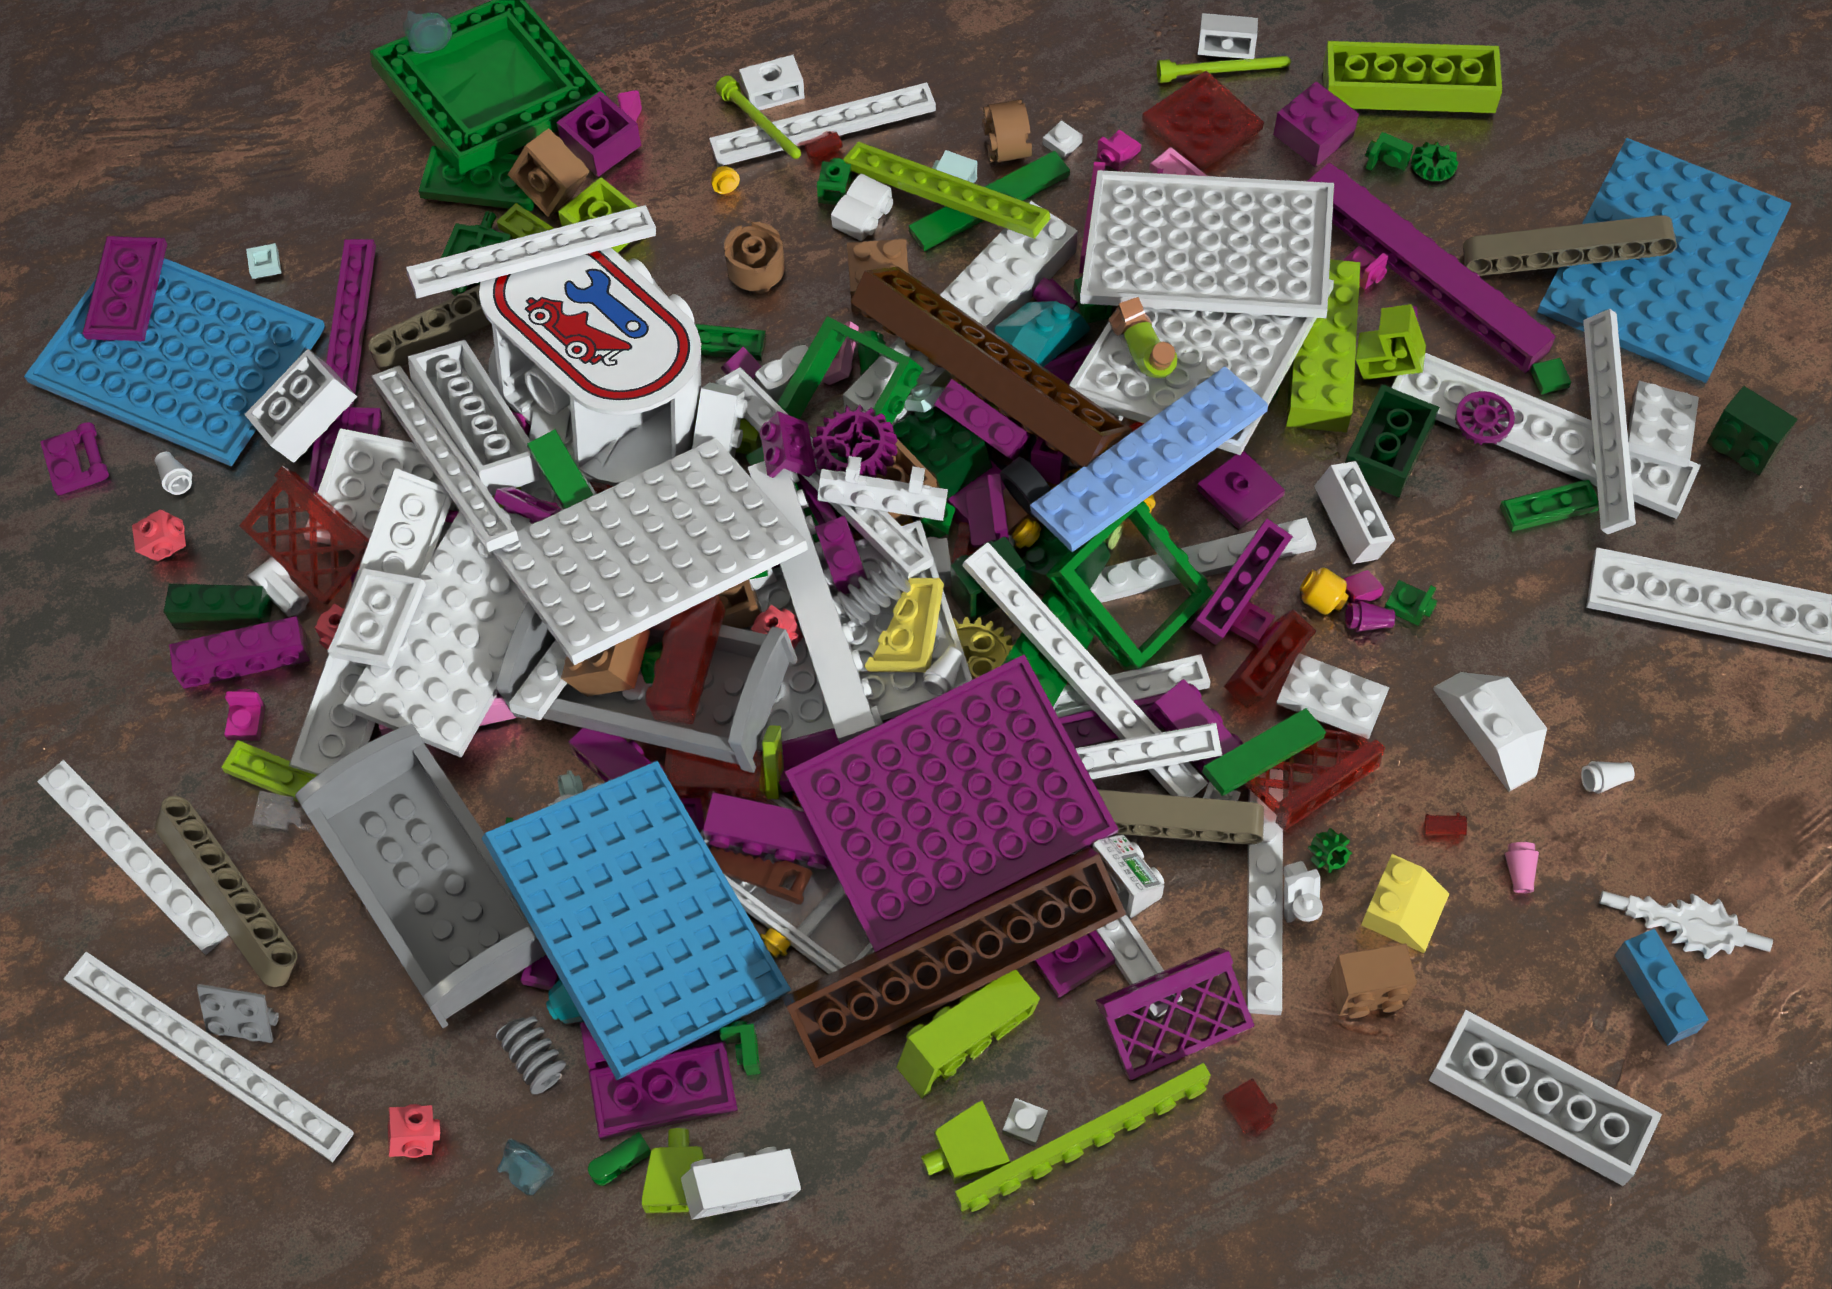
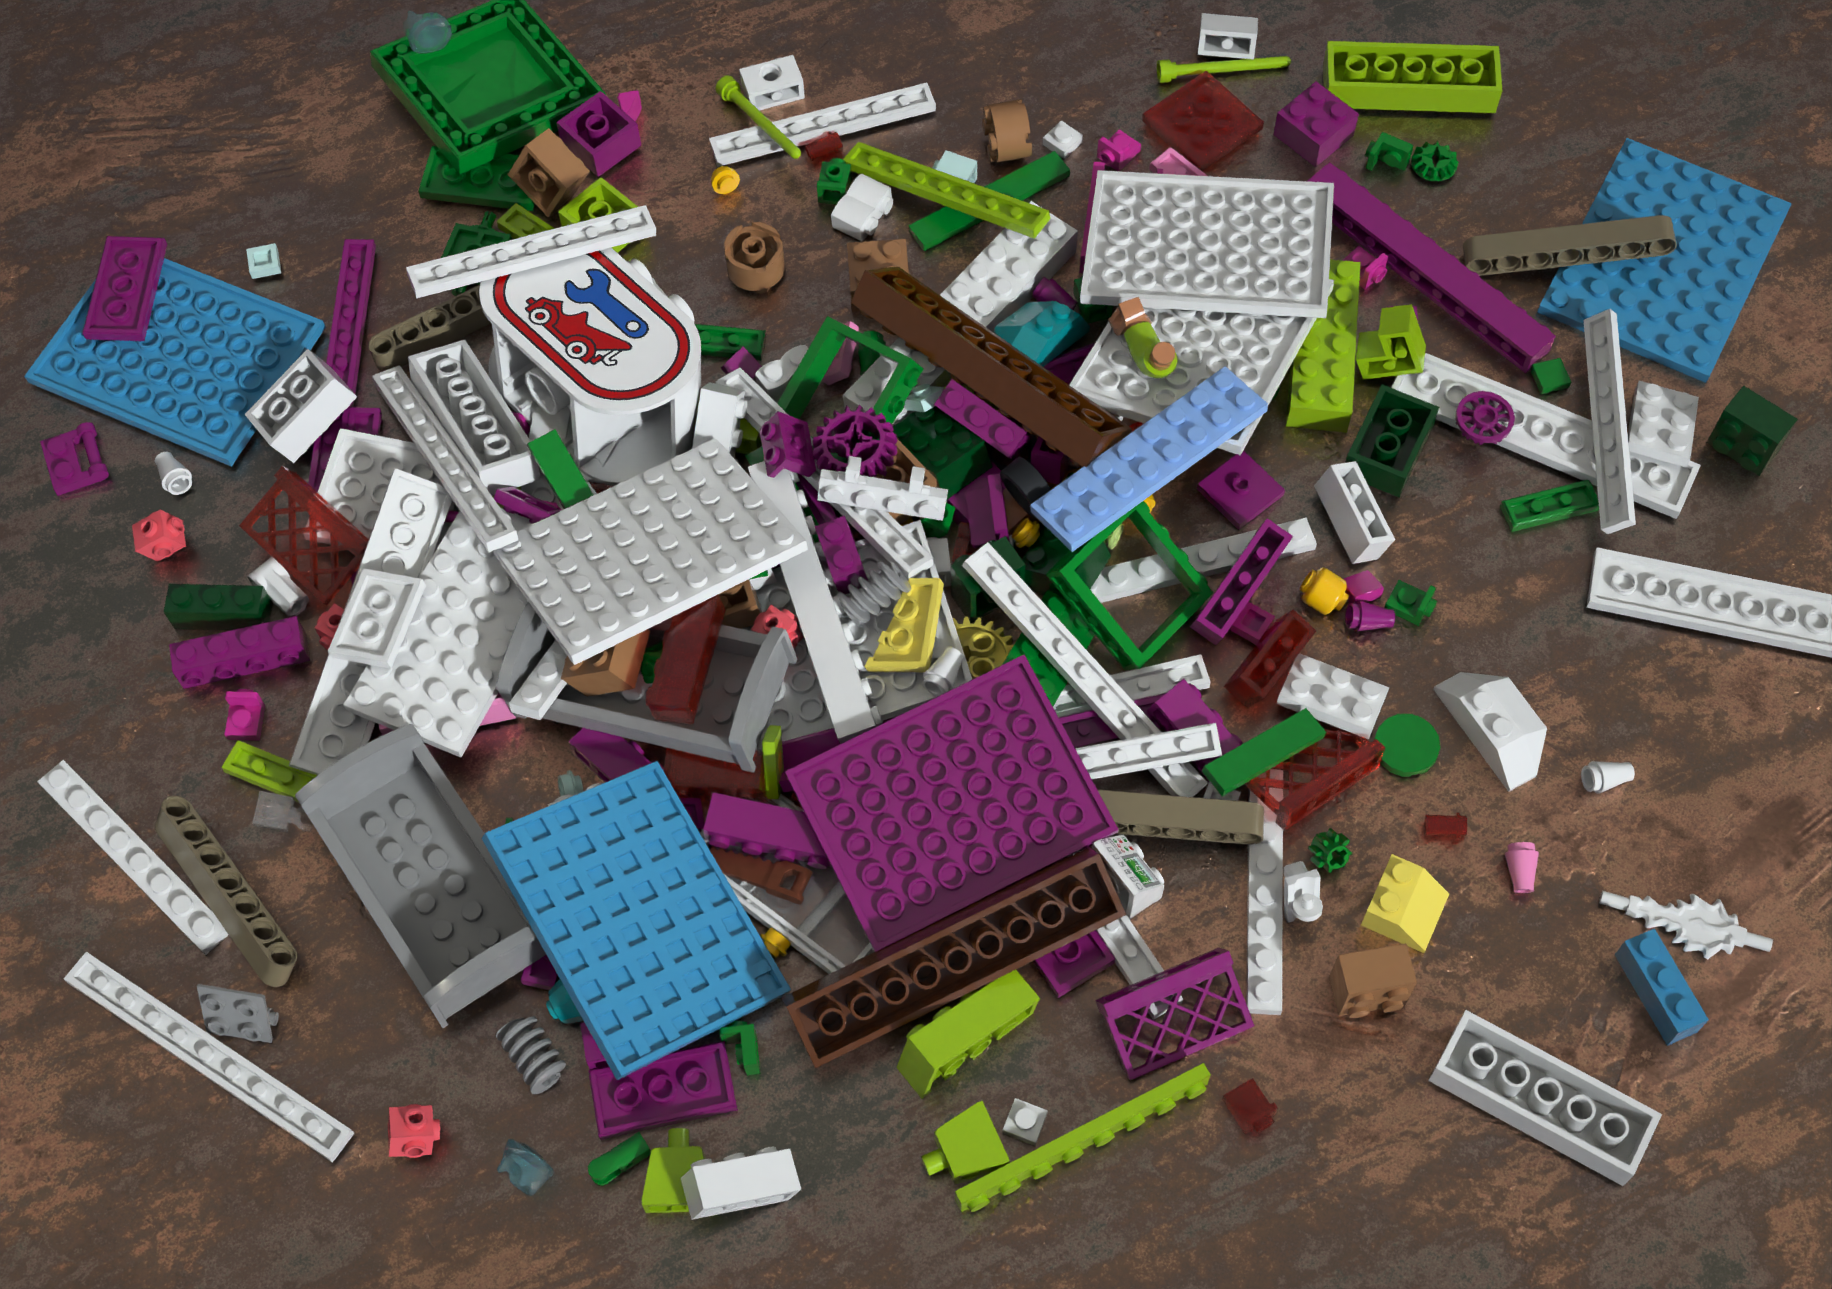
(1409, 744): none -> green tile

